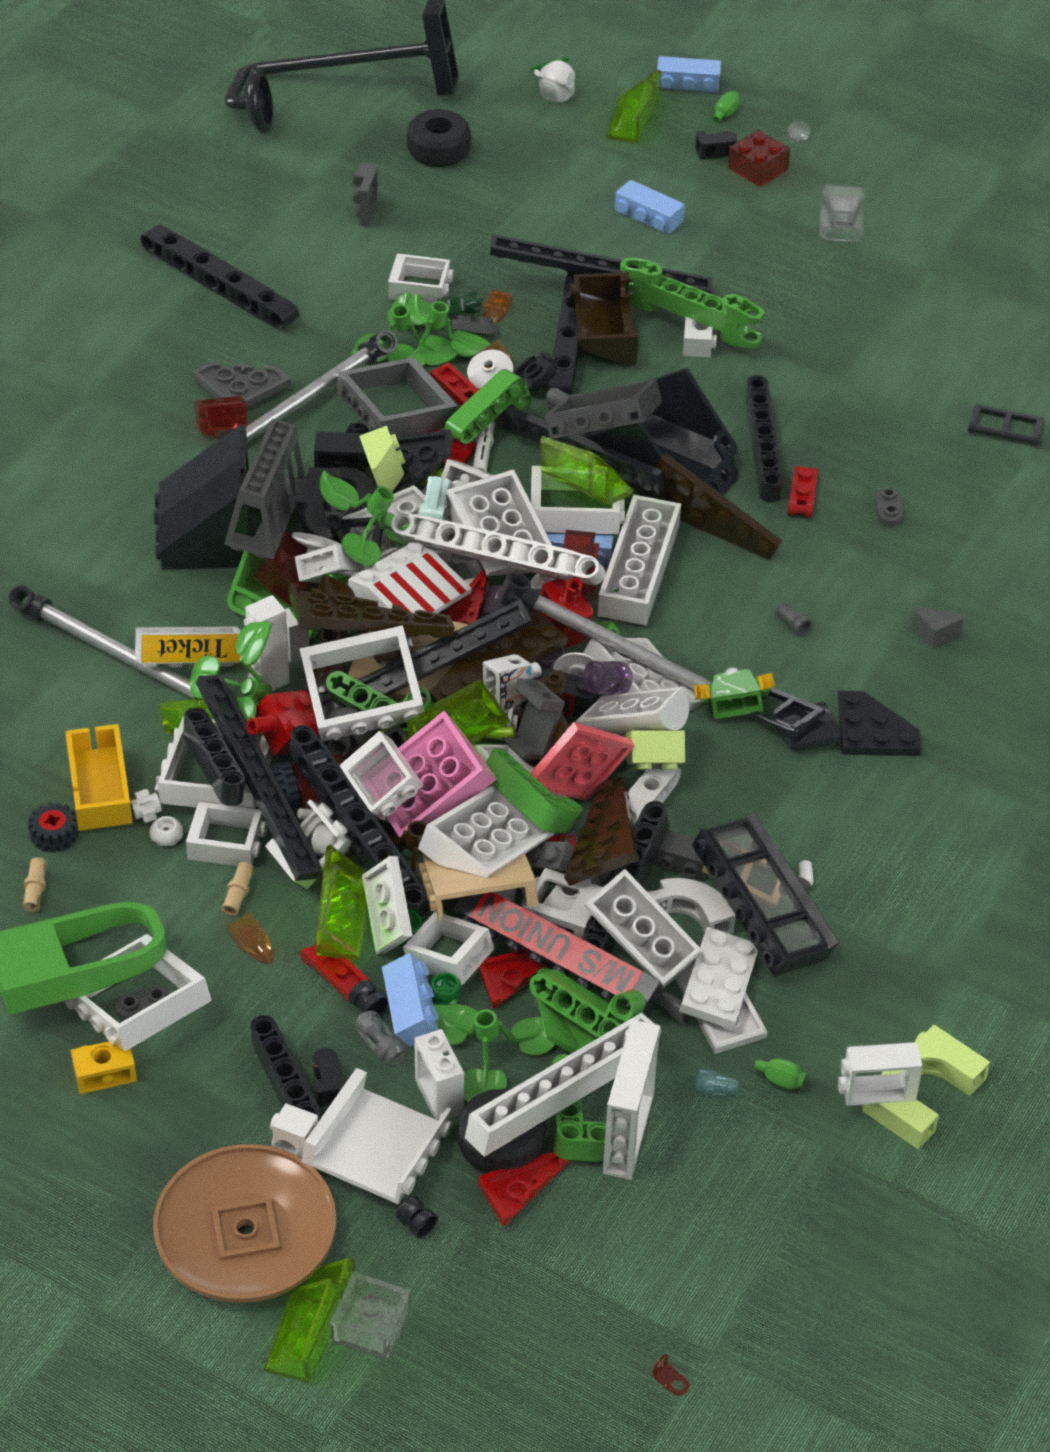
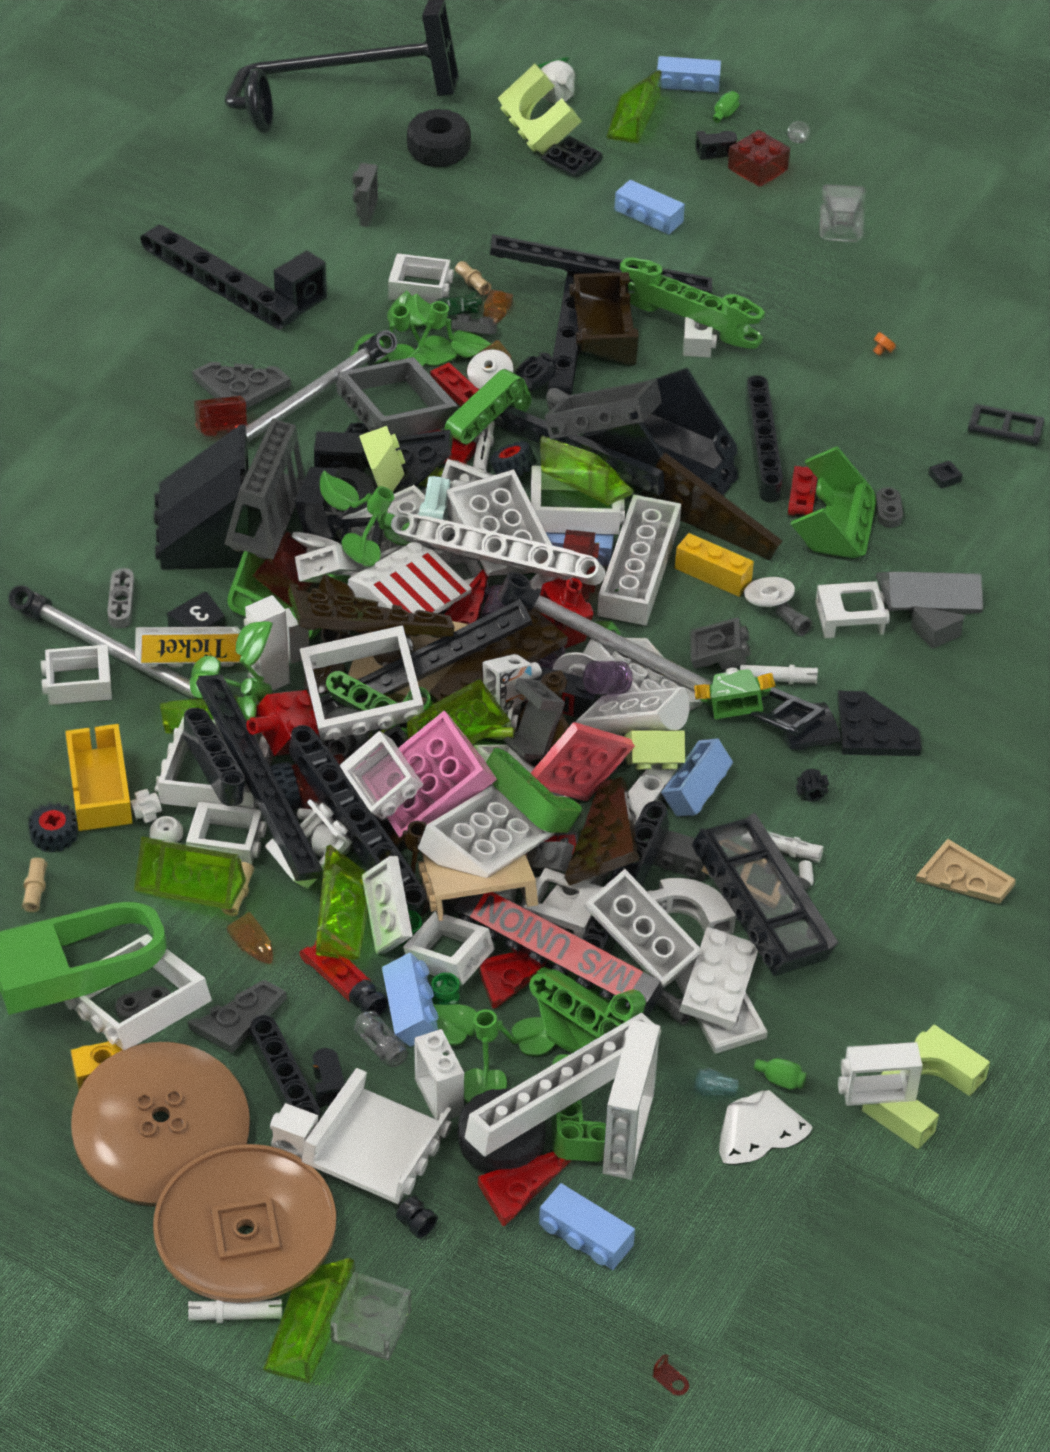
(76, 659): none -> white window
(116, 1126): none -> medium nougat dish
(125, 605): none -> light grey beam
(188, 873): none -> clear neon green slope
(197, 612): none -> black torso
(221, 1310): none -> white pin
(231, 1024): none -> dark grey wing
(302, 280): none -> black brick
(473, 278): none -> tan pin
(513, 457): none -> black wheel
(519, 102): none -> yellowish green arch
(572, 157): none -> black slope
(586, 1226): none -> light blue brick
(697, 777): none -> light blue brick
(714, 564): none -> yellow brick
(720, 643): none -> dark grey plate
(759, 1121): none -> white piece
(769, 591): none -> white dish
(785, 674): none -> white pin
(797, 848): none -> white pin
(812, 785): none -> black gear
(833, 614): none -> white window
(849, 512): none -> bright green windscreen
(884, 344): none -> orange tile
(939, 591): none -> slope
(945, 474): none -> black tile
(965, 873): none -> tan wing

